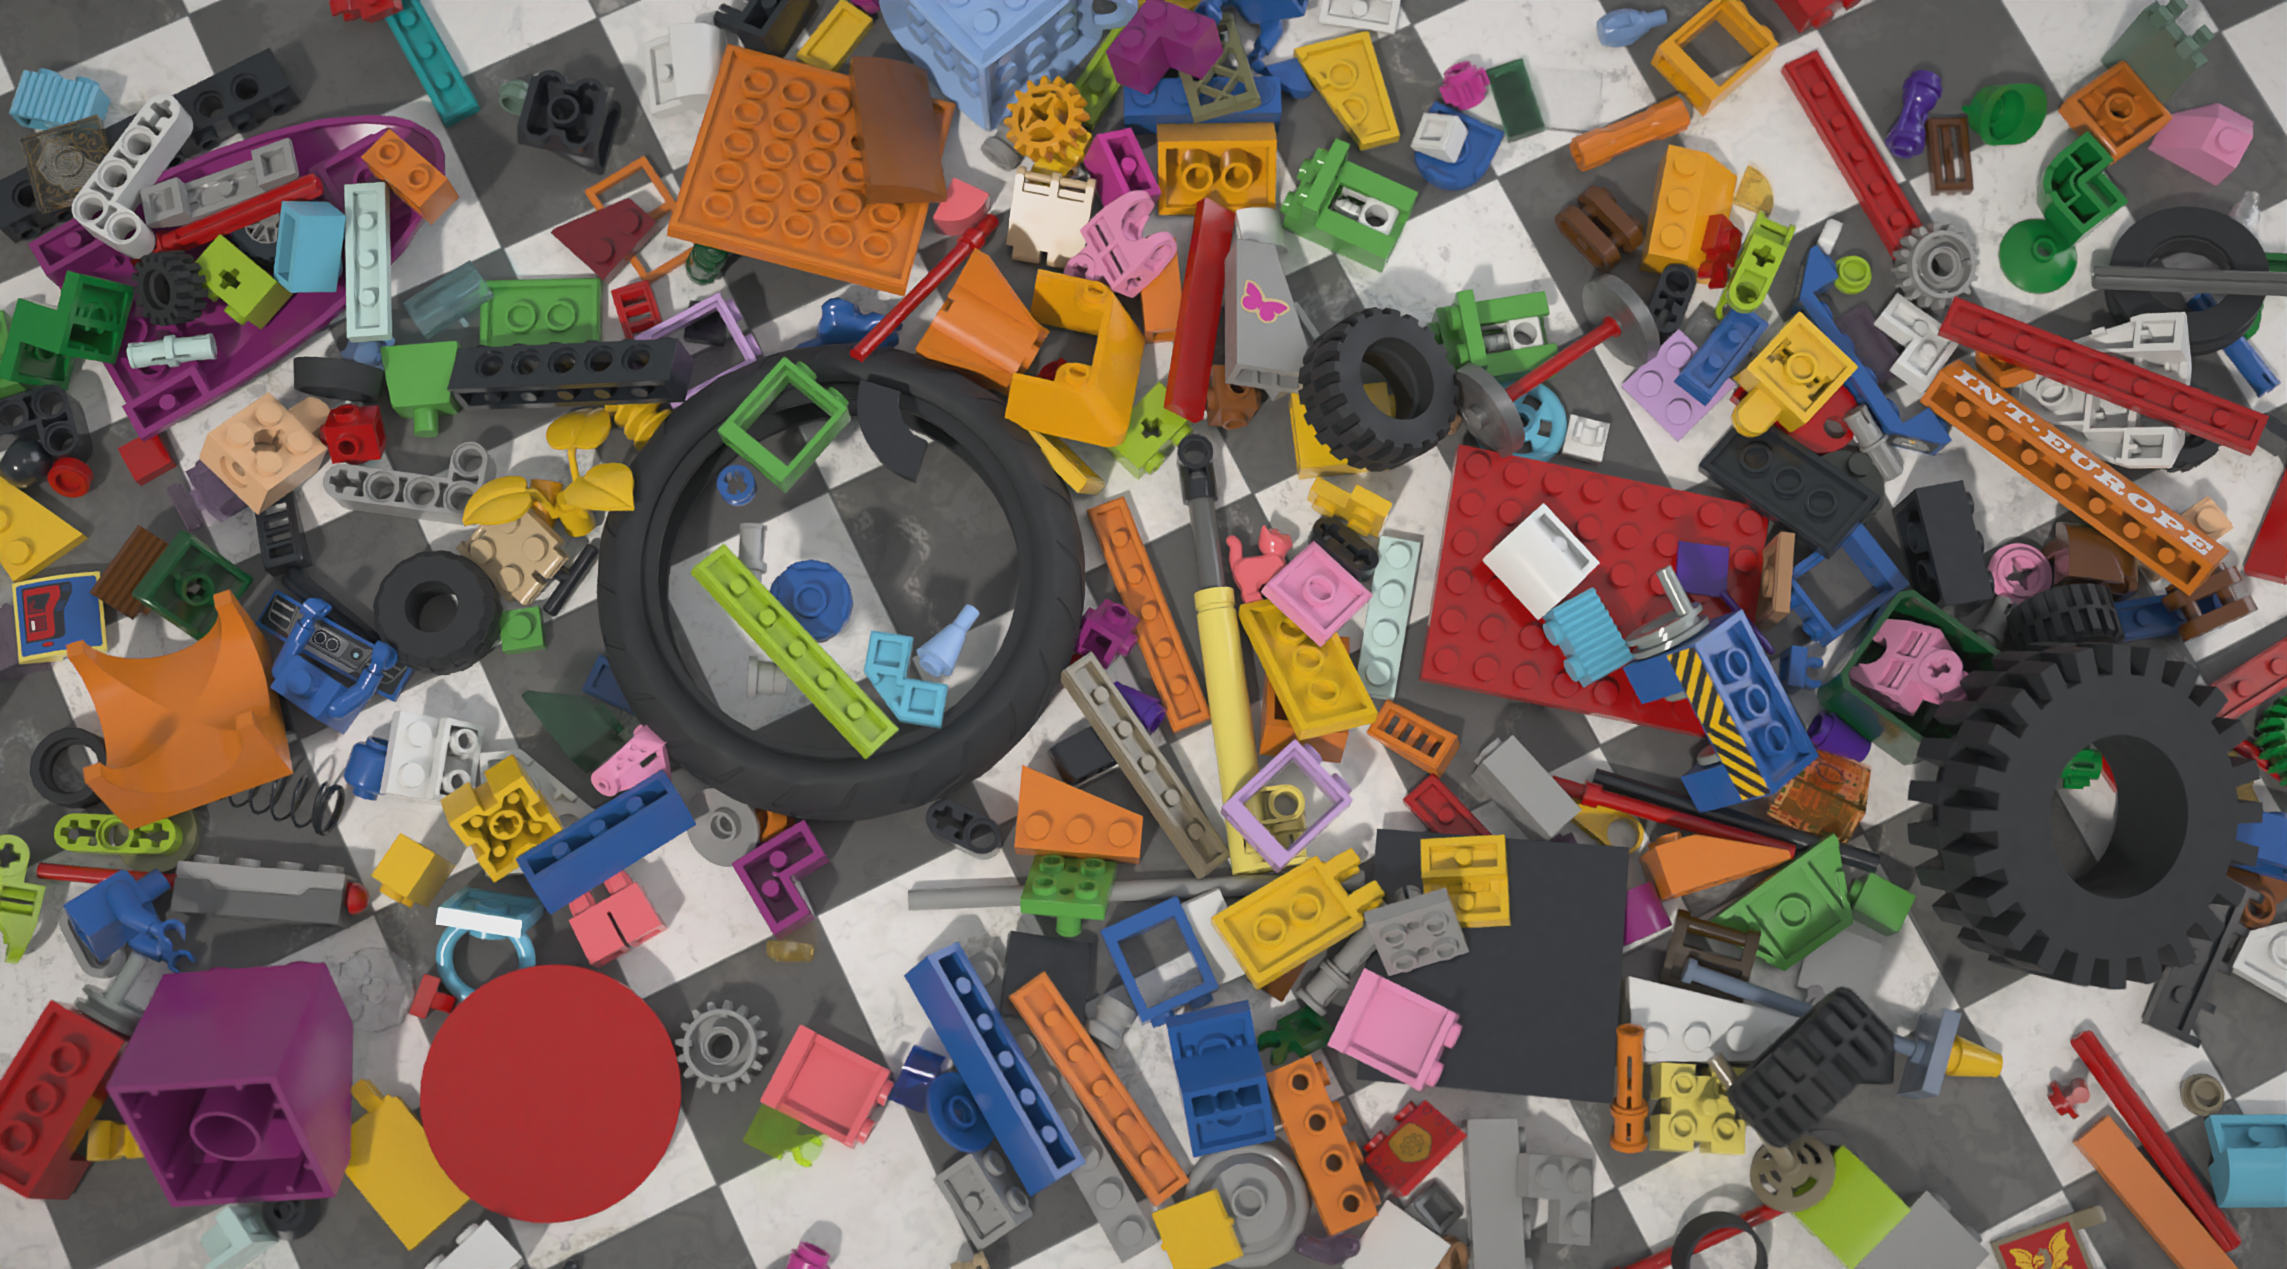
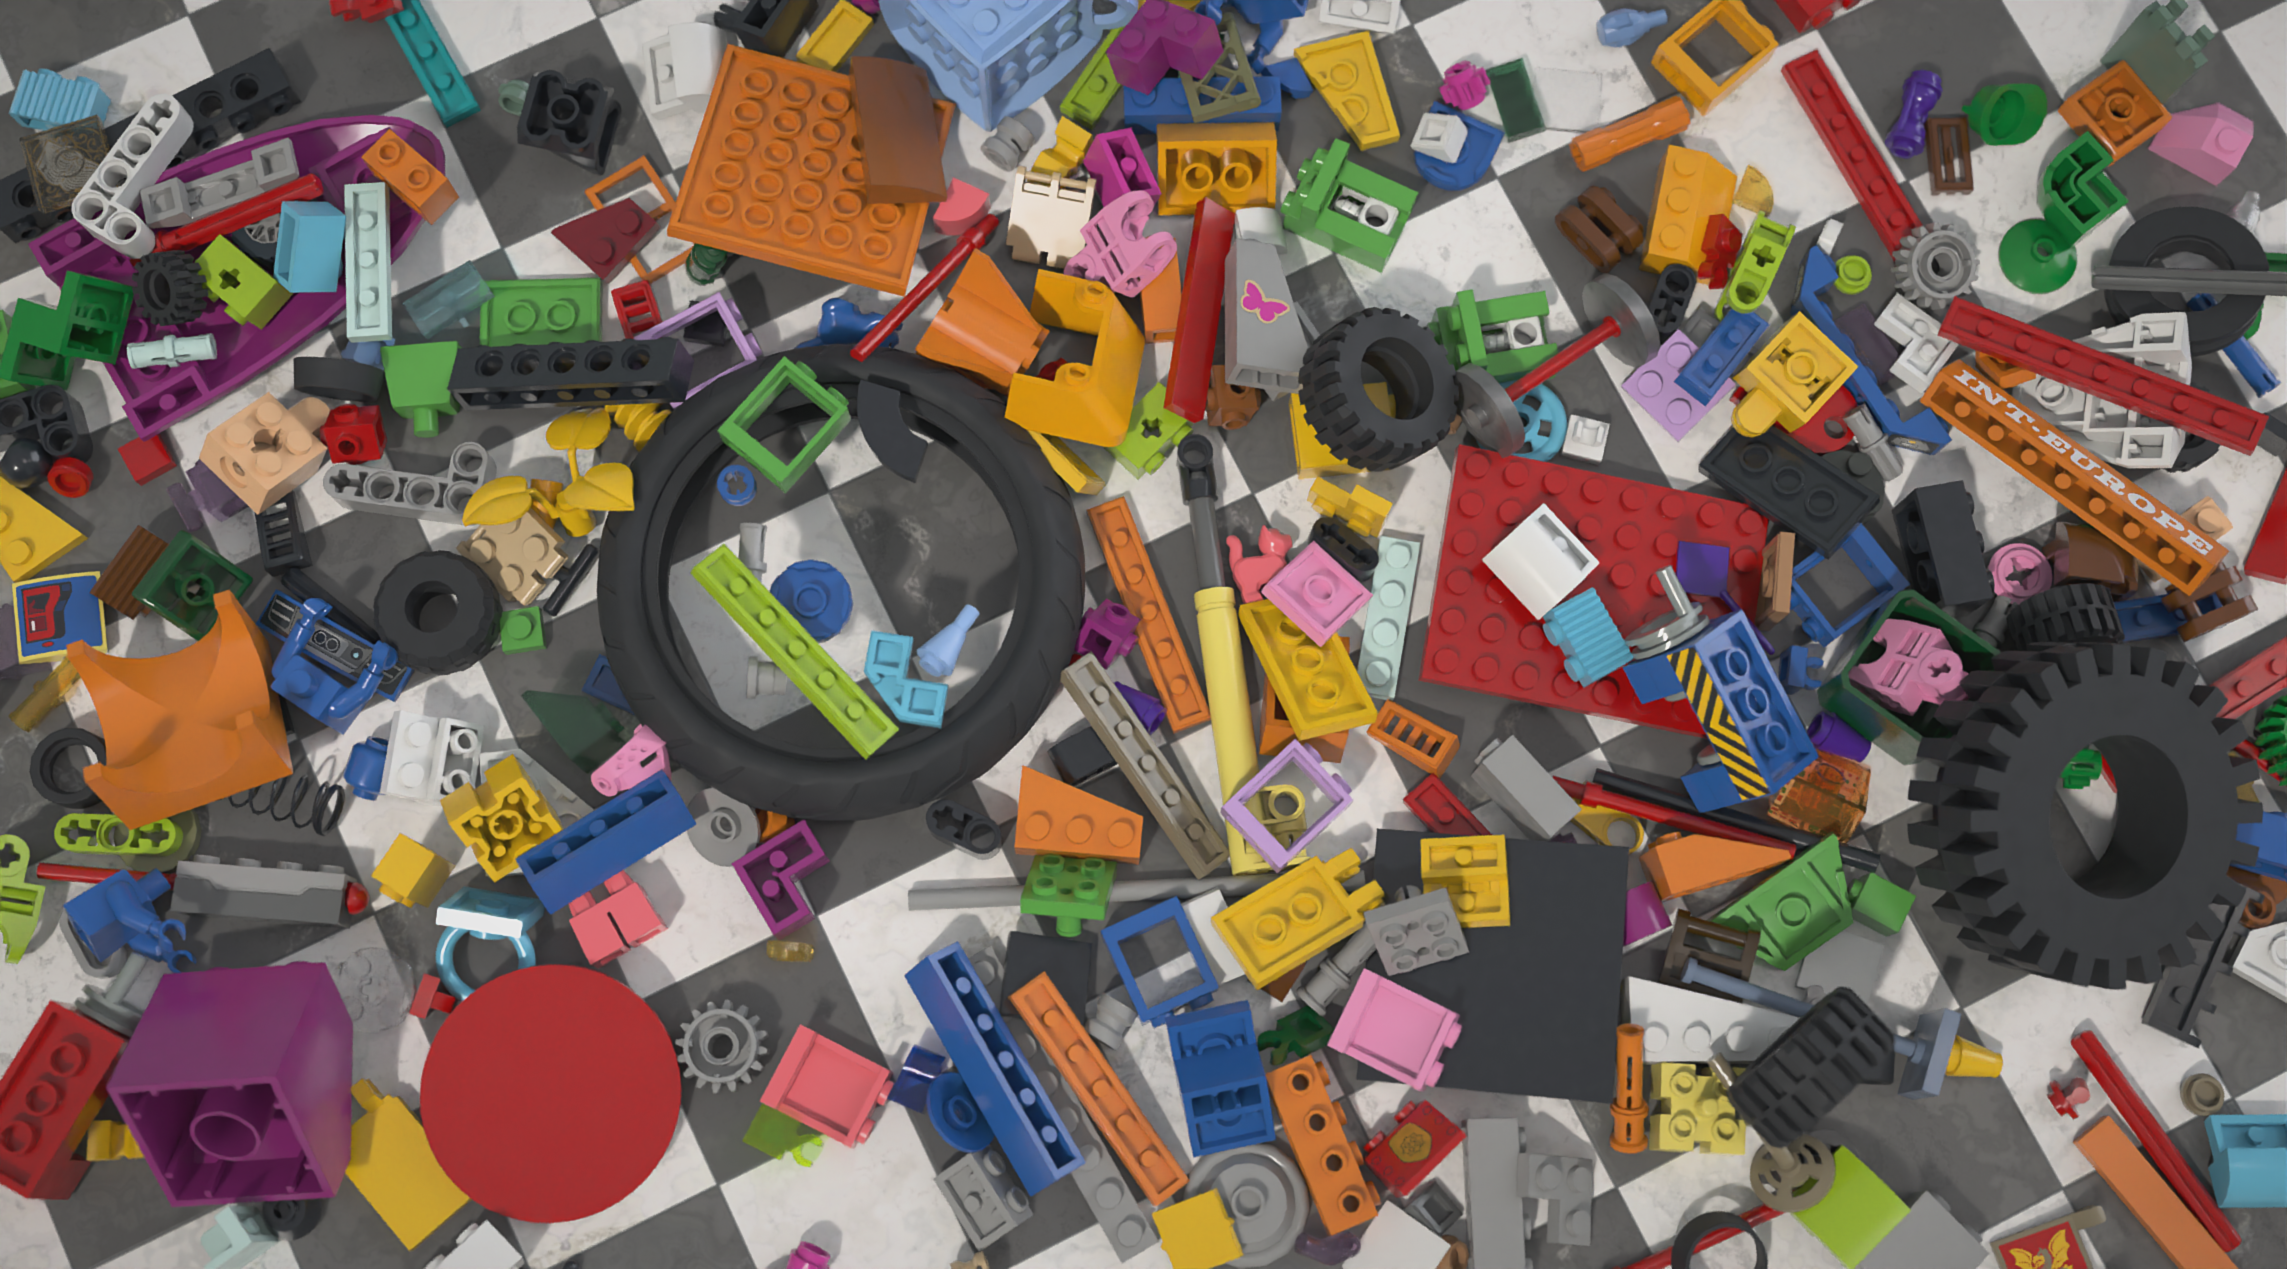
(45, 696): none -> clear yellow pin
(1052, 101): light orange gear -> none

